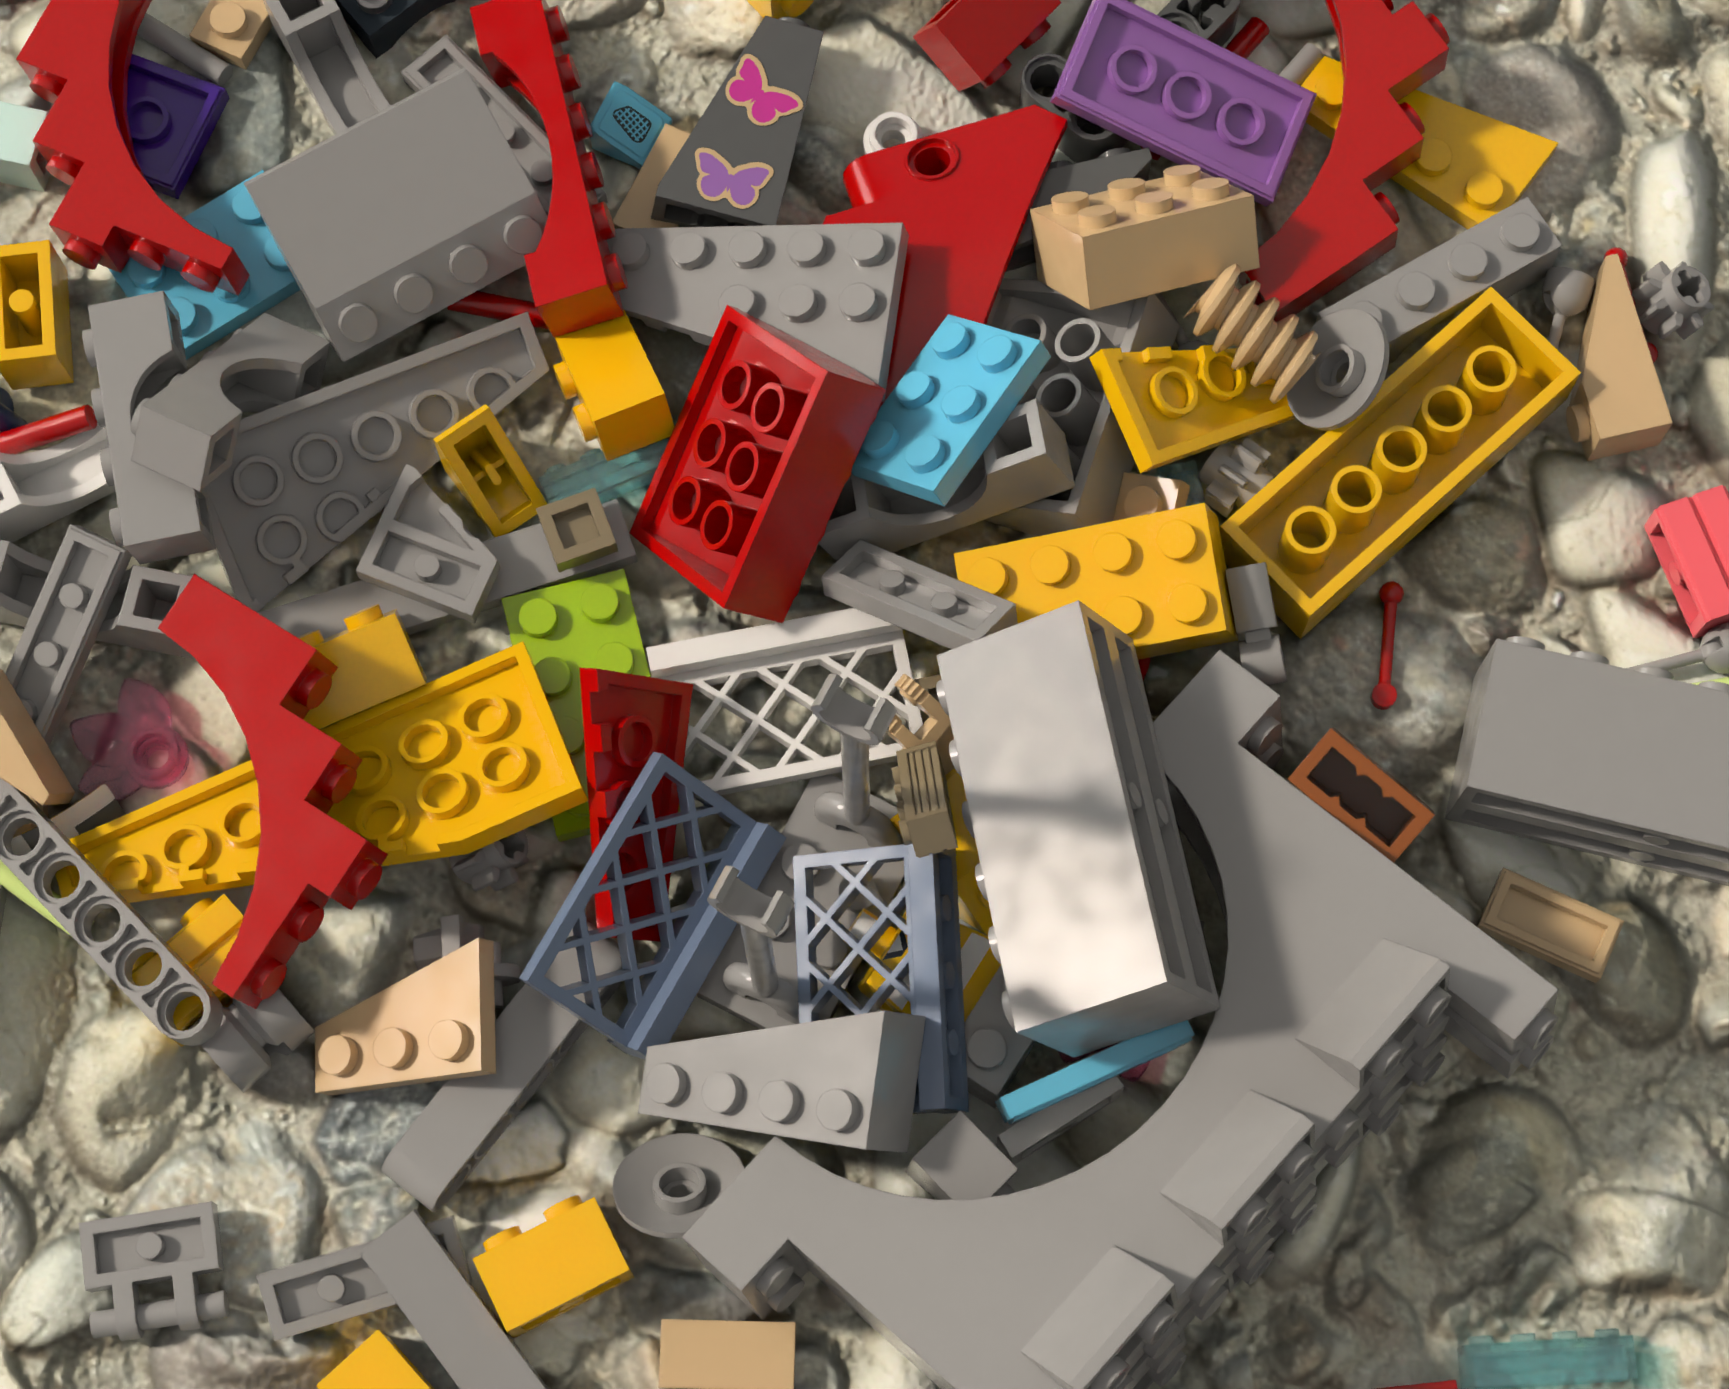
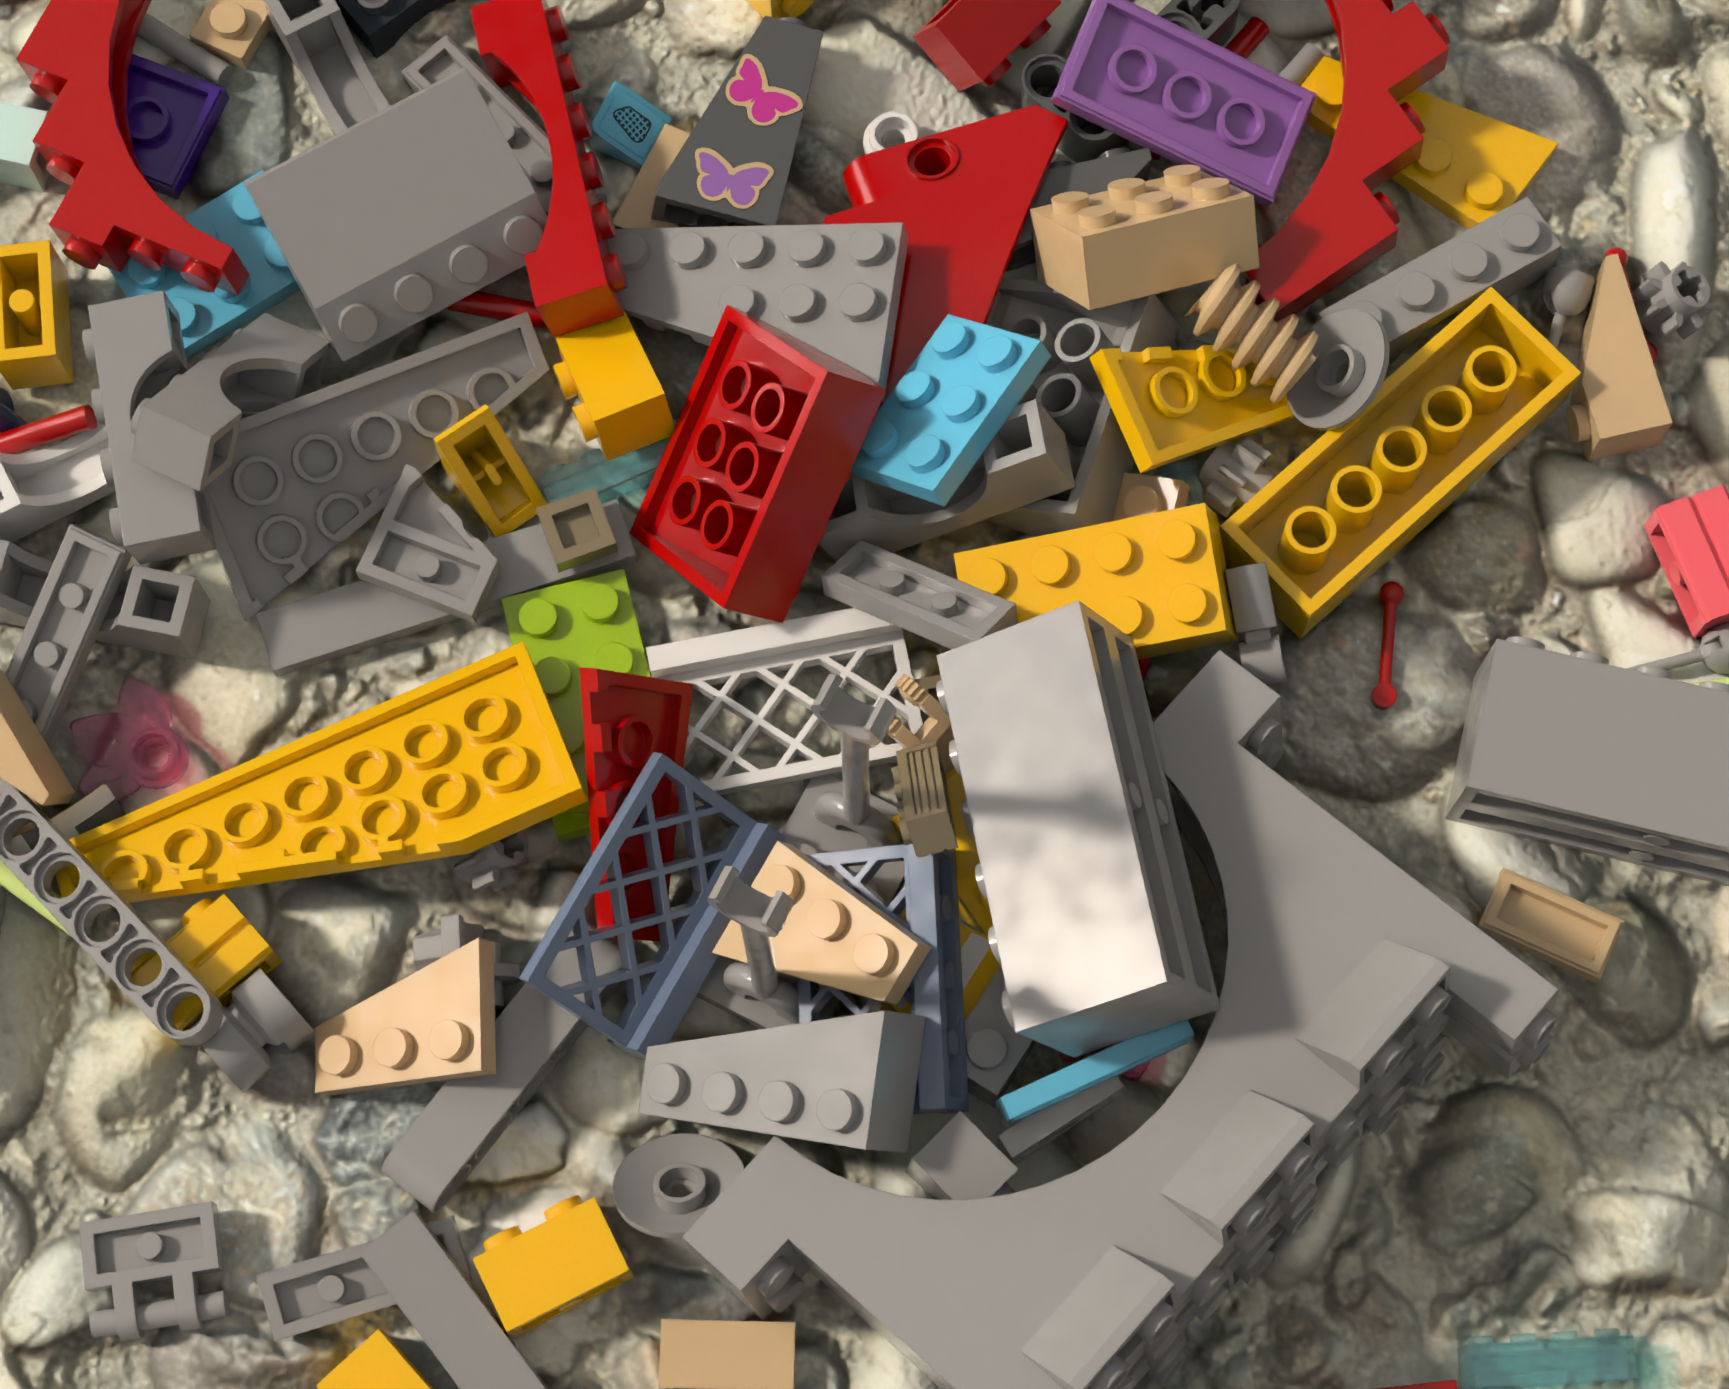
(299, 775): red arch -> none
(372, 664): yellow brick -> none
(831, 932): none -> tan wing
(1361, 795): dark orange brick -> none

